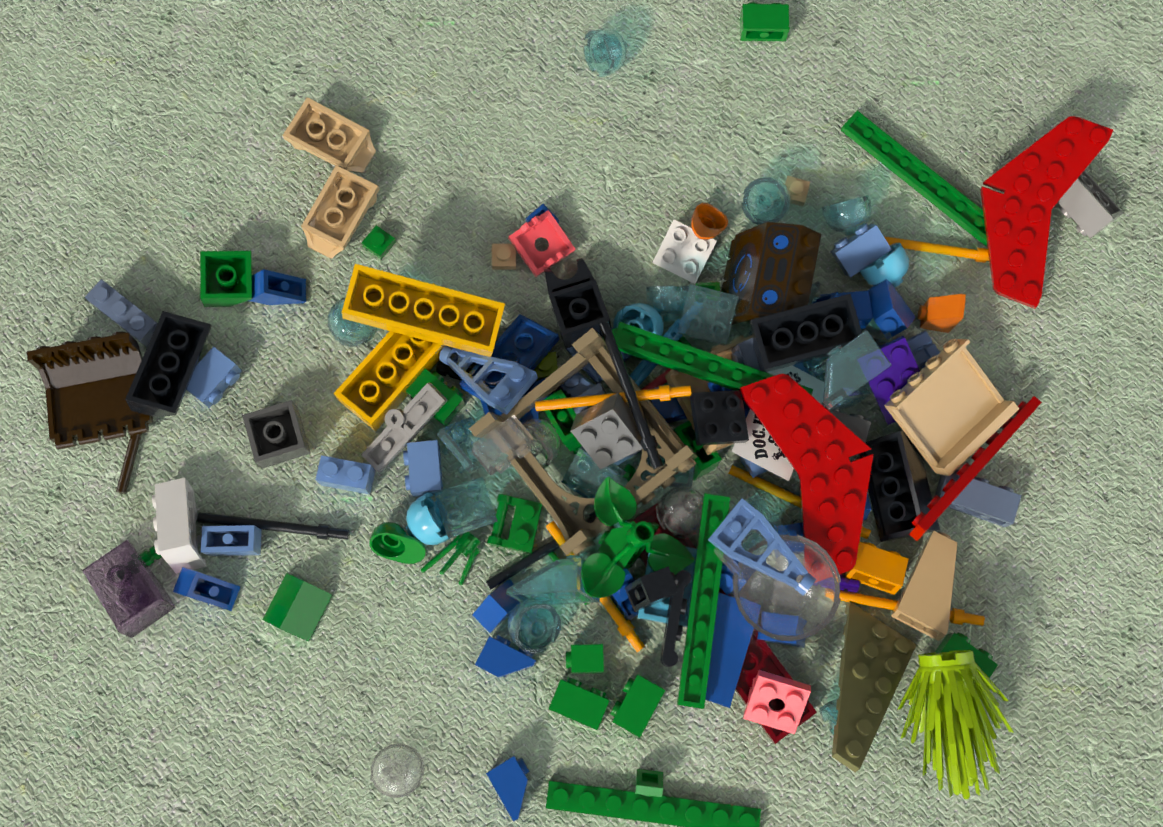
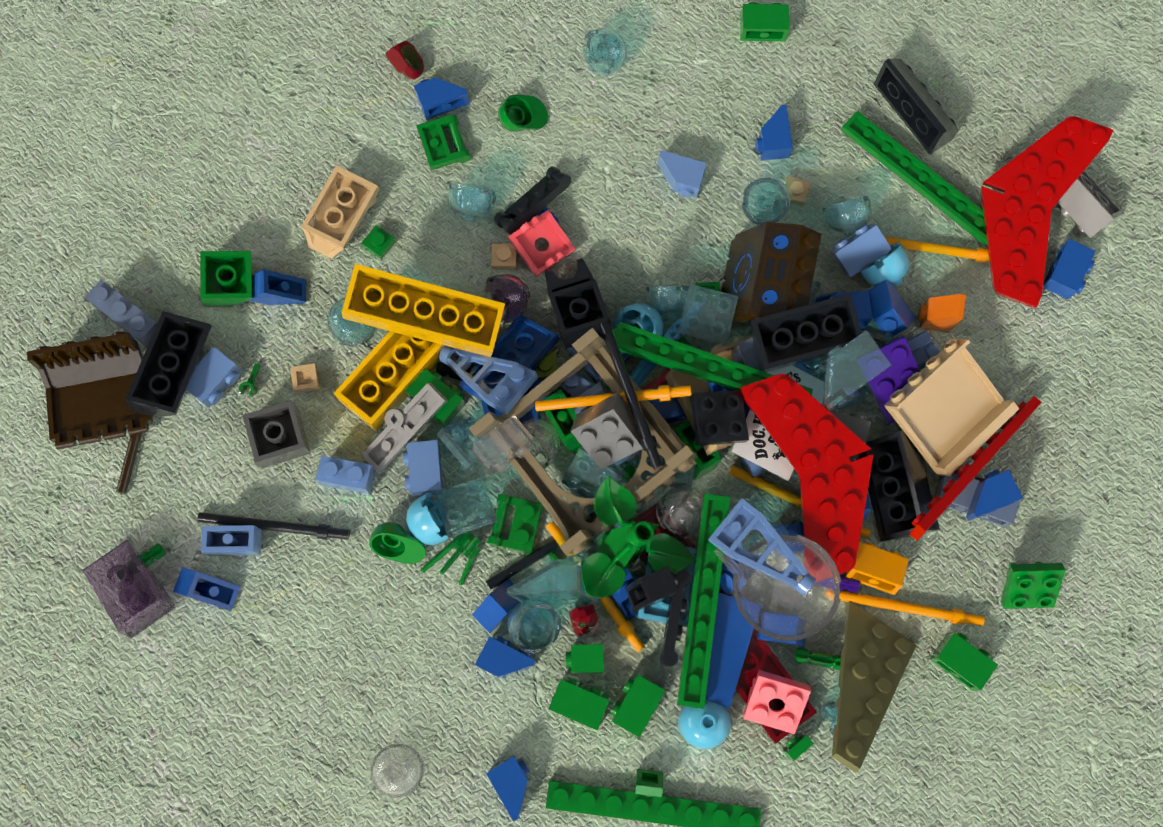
(176, 525): white wedge -> none
(251, 381): none -> green hand
(297, 607): green slope -> none
(305, 378): none -> tan plate
(330, 137): tan slope -> none
(406, 60): none -> dark red rock
(436, 145): none -> green plate
(439, 97): none -> blue slope
(471, 201): none -> clear light blue cylinder
(511, 291): none -> clear purple cylinder
(522, 113): none -> green cap
(533, 200): none -> black plate
(584, 620): none -> dark red rock
(682, 173): none -> medium blue slope
(684, 252): white hinge -> none
(705, 726): none -> medium azure cylinder
(708, 221): orange cap -> none
(775, 137): none -> blue slope
(797, 746): none -> green plate
(818, 658): none -> green axle
(915, 105): none -> black slope
(928, 591): tan slope -> none
(952, 715): lime plant -> none
(993, 493): none -> blue slope
(1032, 585): none -> green plate
(1069, 269): none -> blue brick

